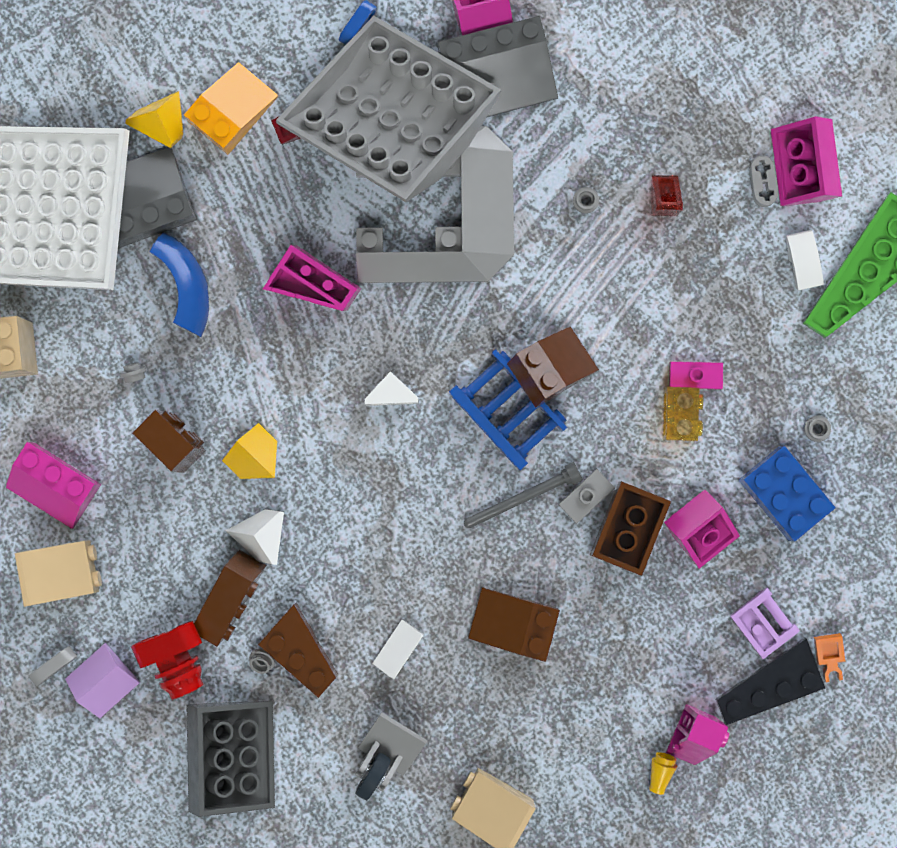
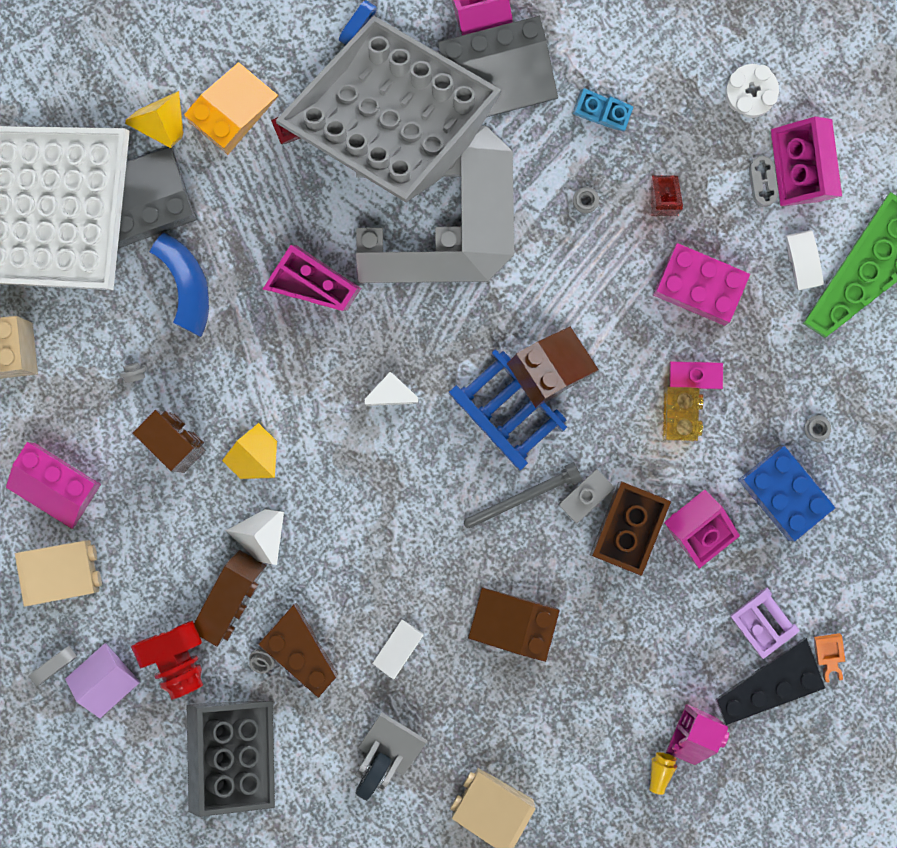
(602, 110): none -> dark azure slope
(701, 284): none -> dark pink brick
(758, 76): none -> white plate

